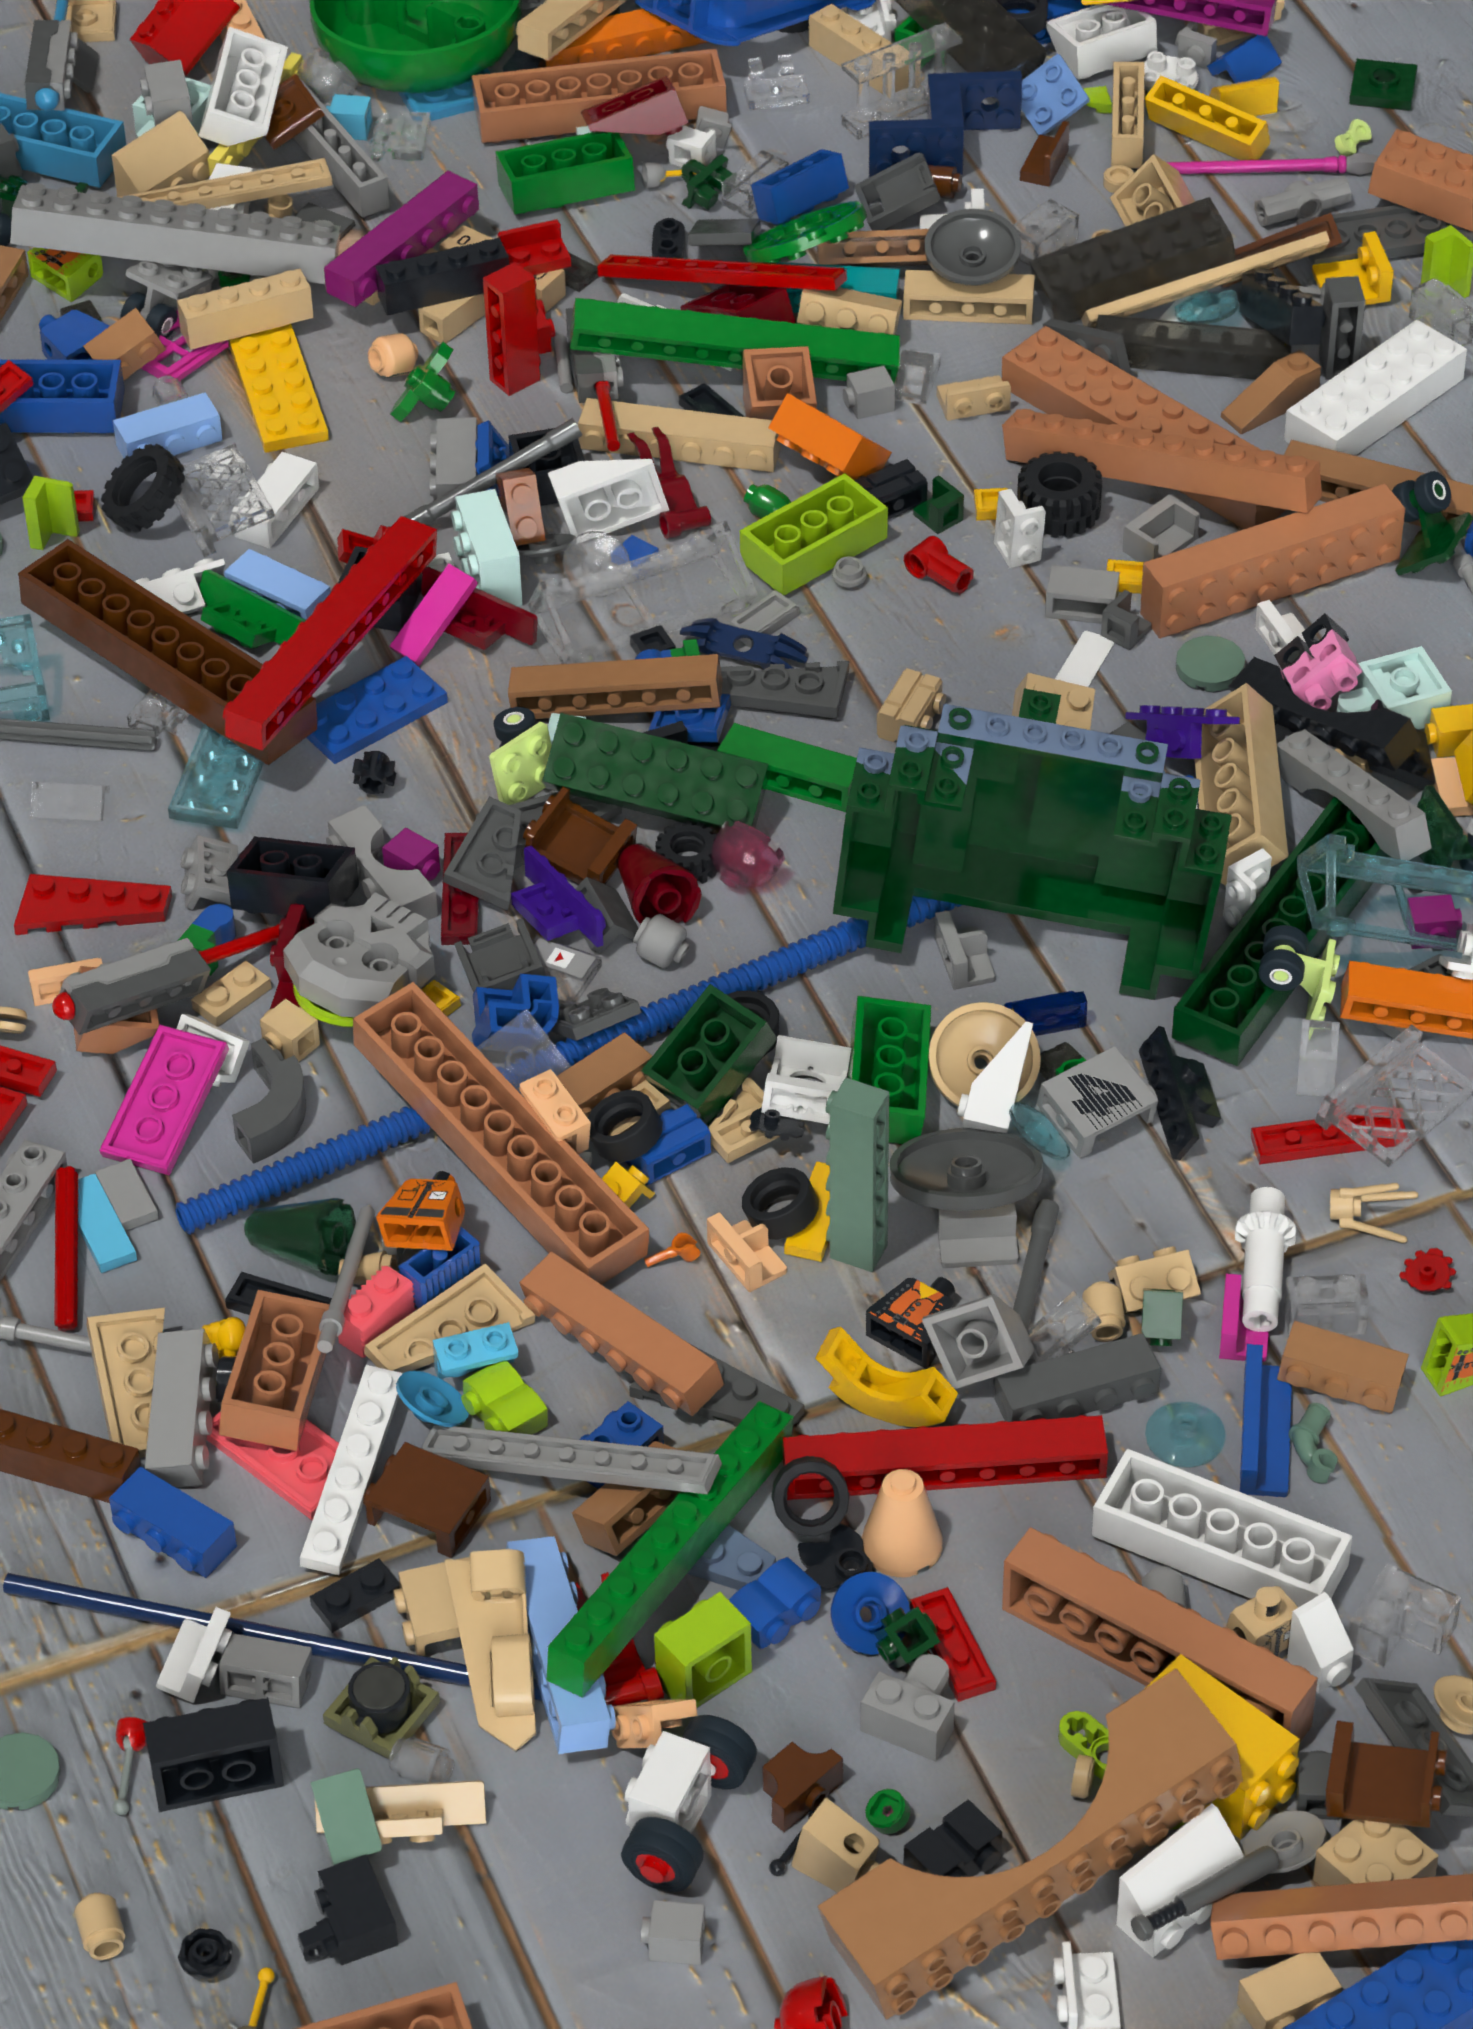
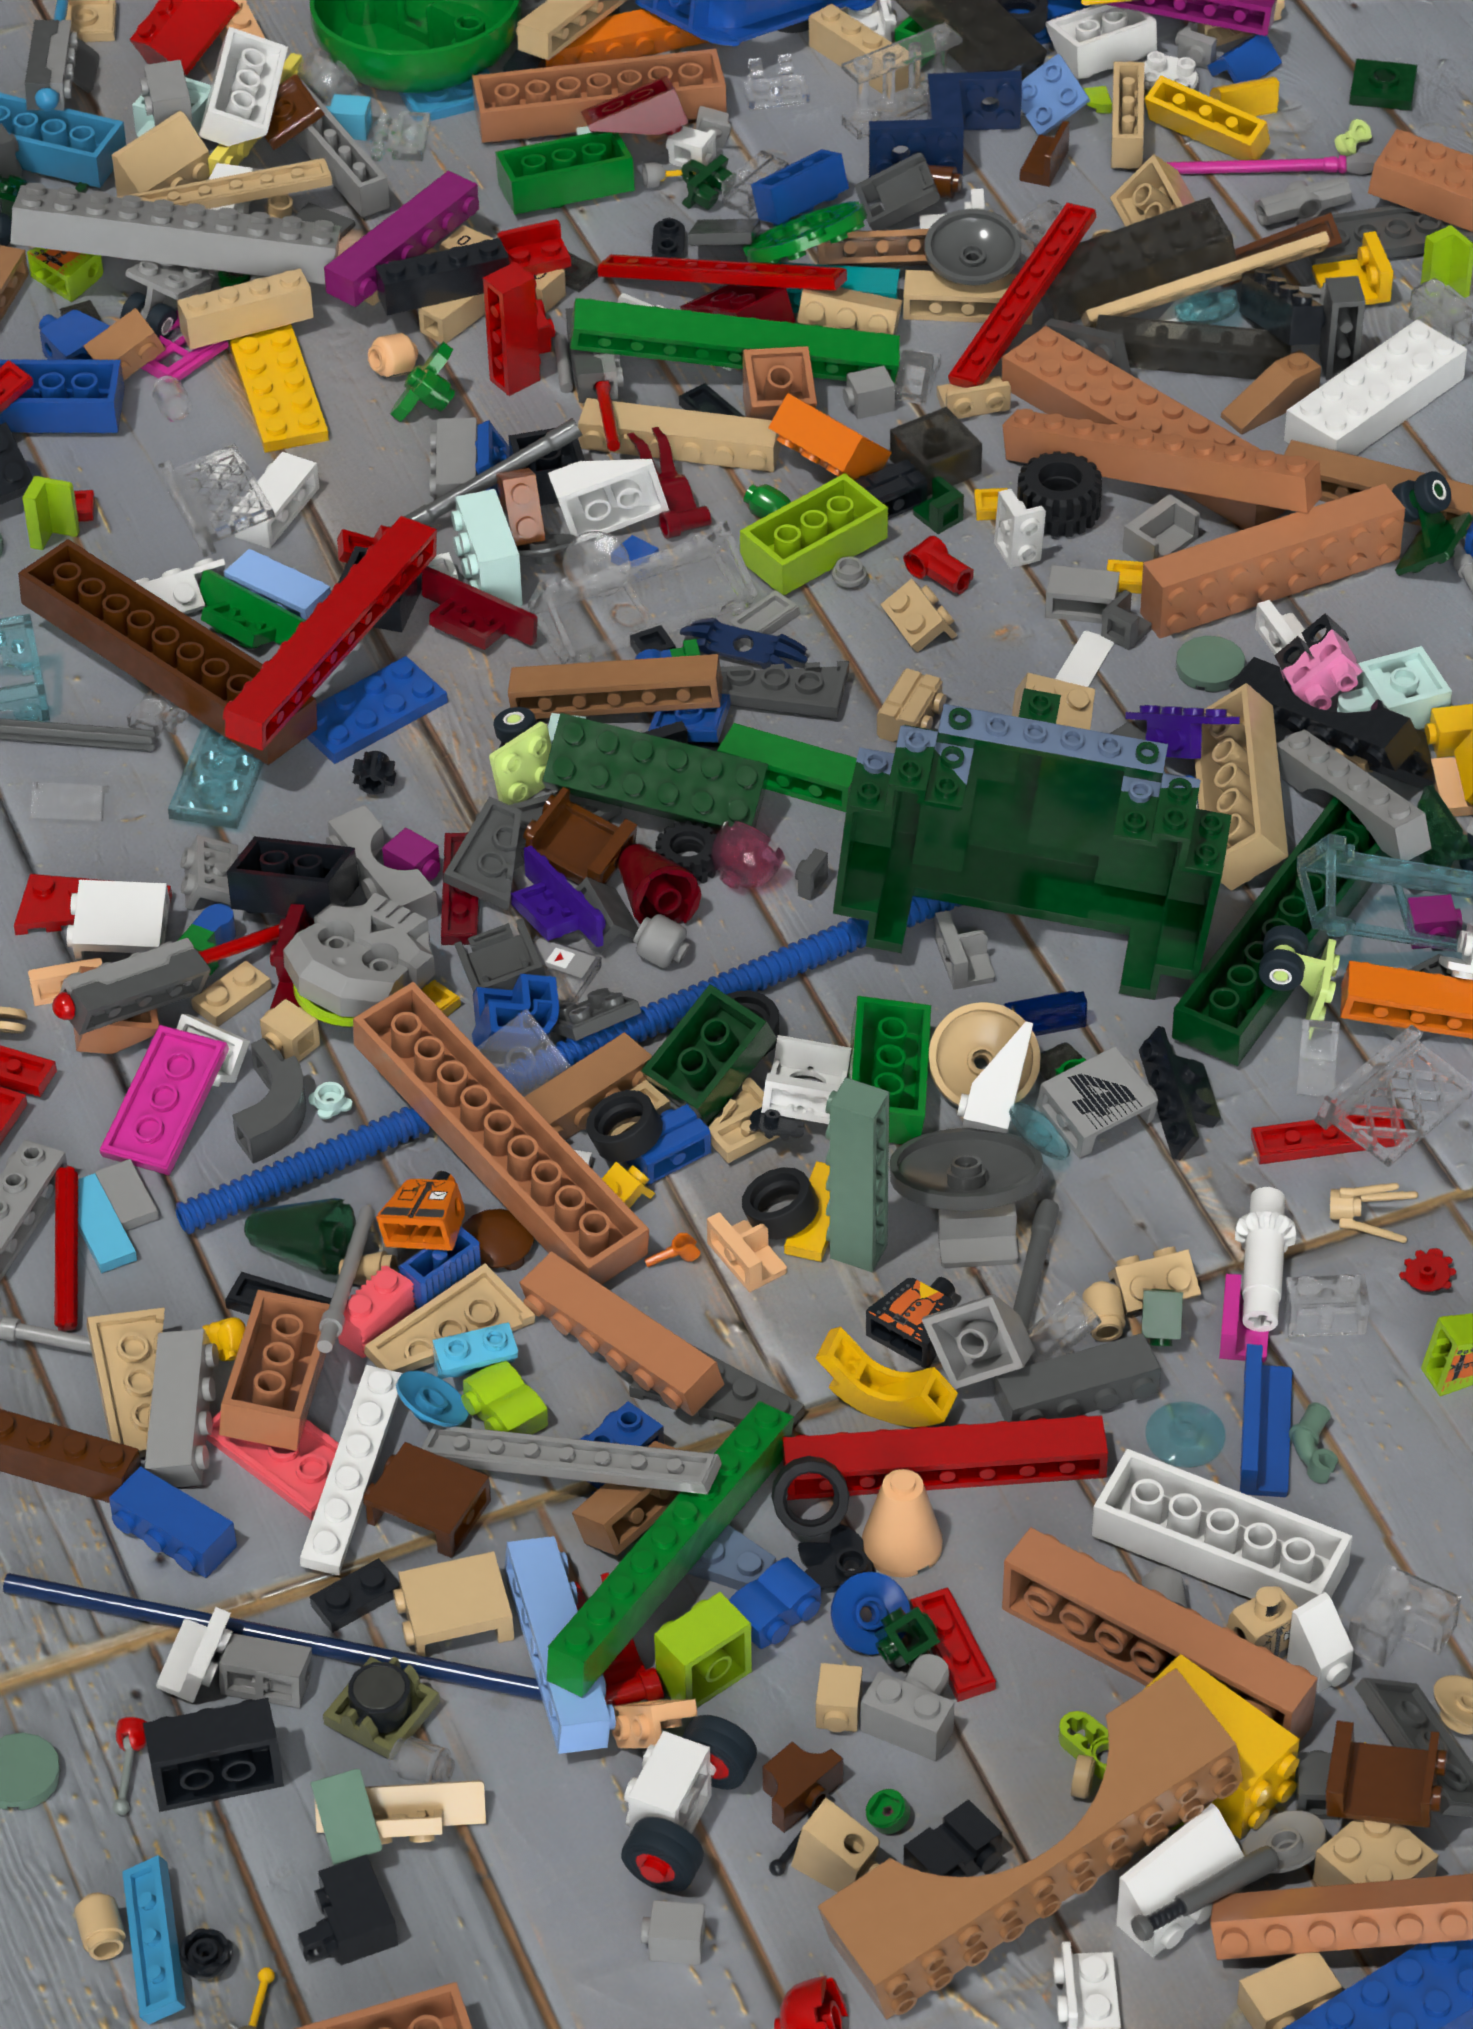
(118, 917): none -> white panel
(153, 1939): none -> dark azure plate
(155, 500): black tyre -> none
(174, 426): light blue brick -> none
(223, 1374): black tile -> none
(330, 1100): none -> light aqua plate
(433, 614): dark pink tile -> none
(495, 1641): tan panel -> none
(501, 1238): none -> reddish brown dish
(557, 1110): light nougat bracket -> none
(812, 874): none -> dark grey plate
(839, 1697): none -> tan brick
(917, 616): none -> tan bracket
(938, 446): none -> clear smoke brick
(1022, 296): none -> red tile
(1115, 177): tan tile -> none
(1244, 884): white bracket -> none
(1342, 1367): medium nougat brick -> none

